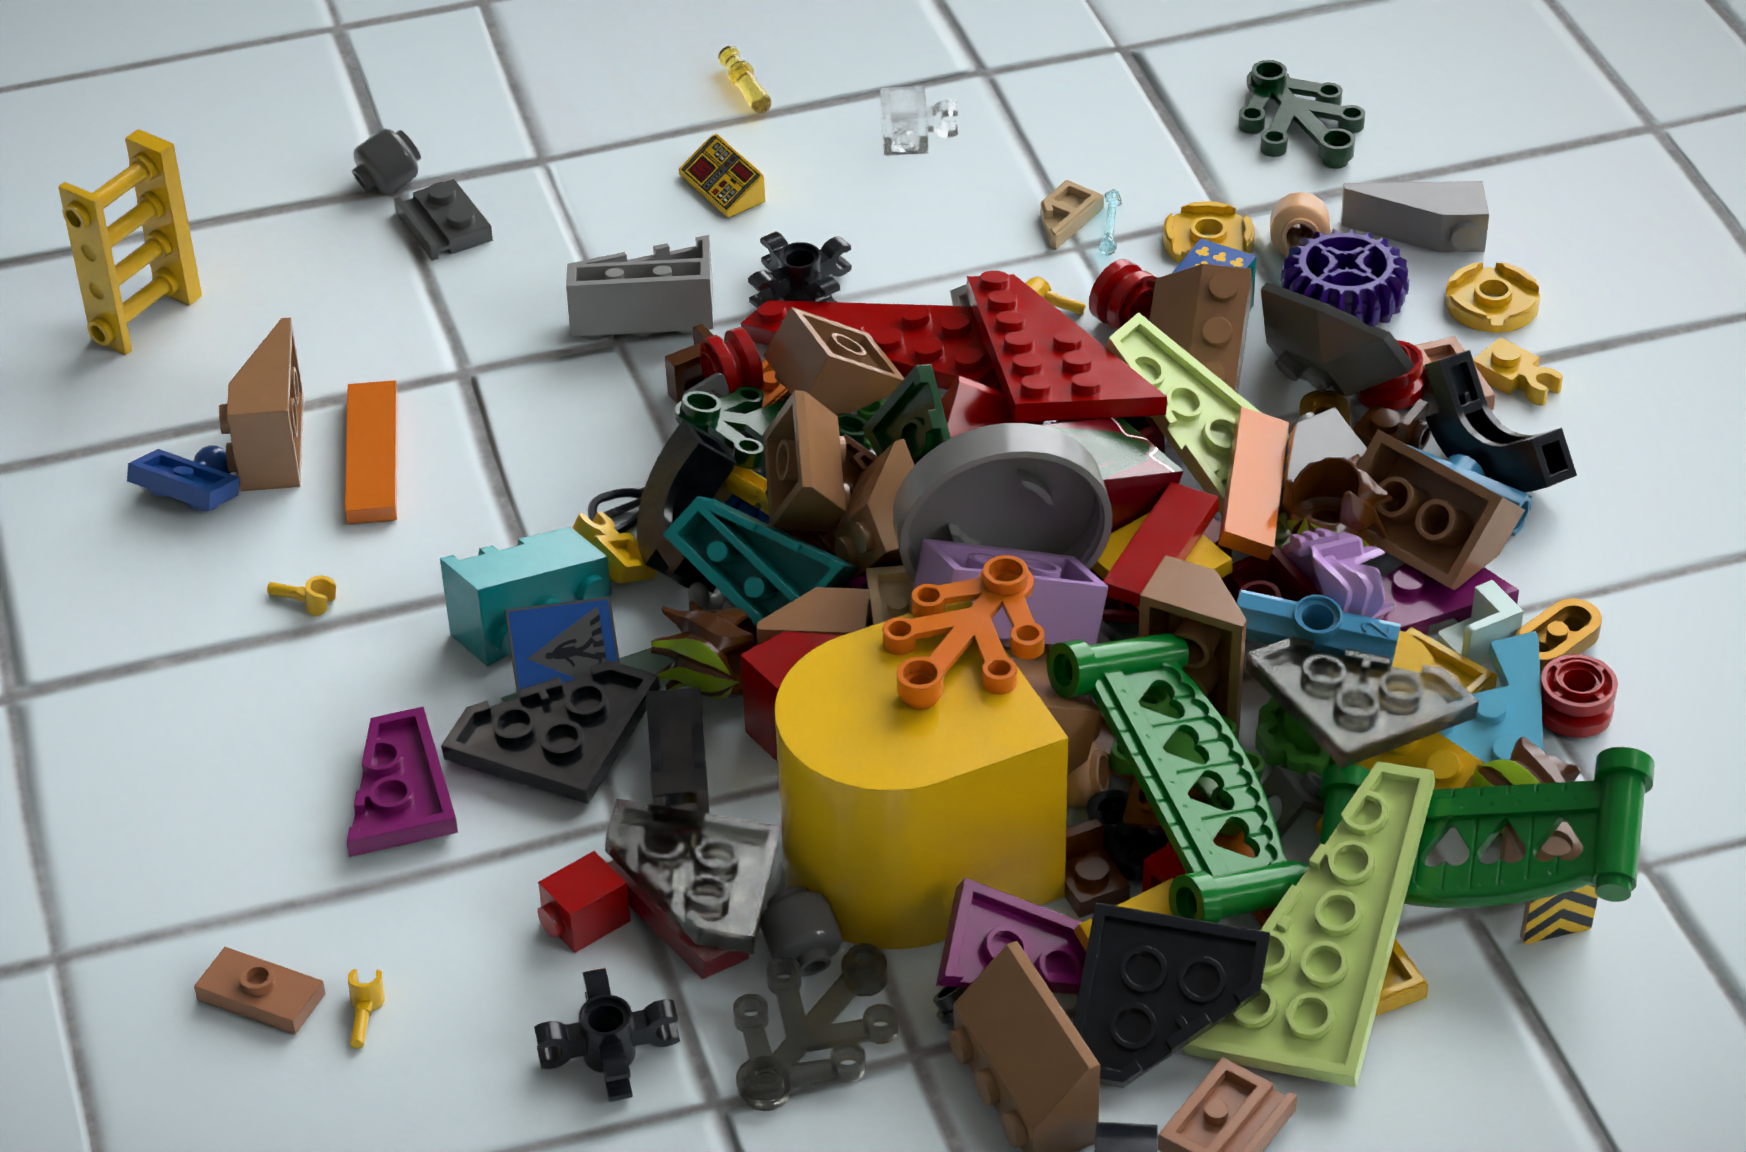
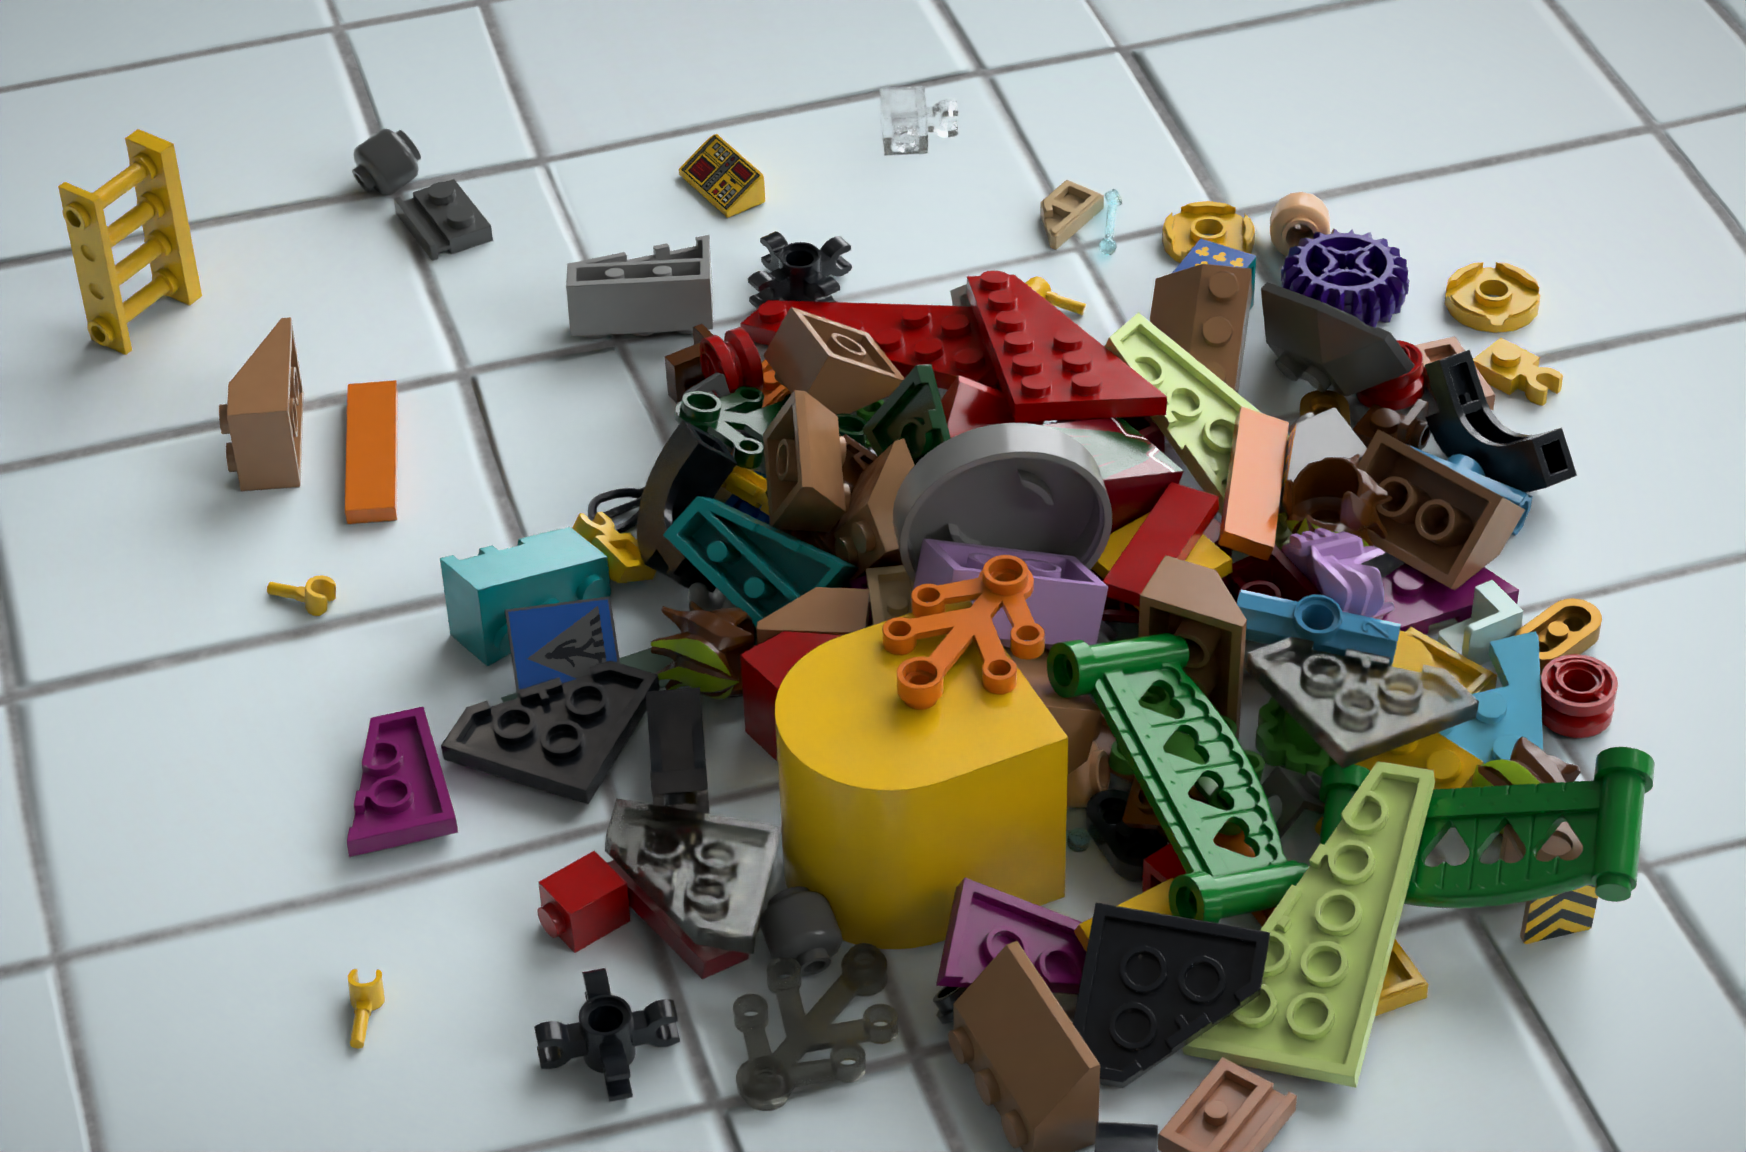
(198, 482): blue plate -> none
(260, 990): nougat plate -> none
(742, 75): clear yellow piece -> none
(1090, 870): reddish brown bracket -> none
(1121, 293): red wheel -> none
(1271, 81): dark green plant -> none
(1422, 214): light grey slope -> none

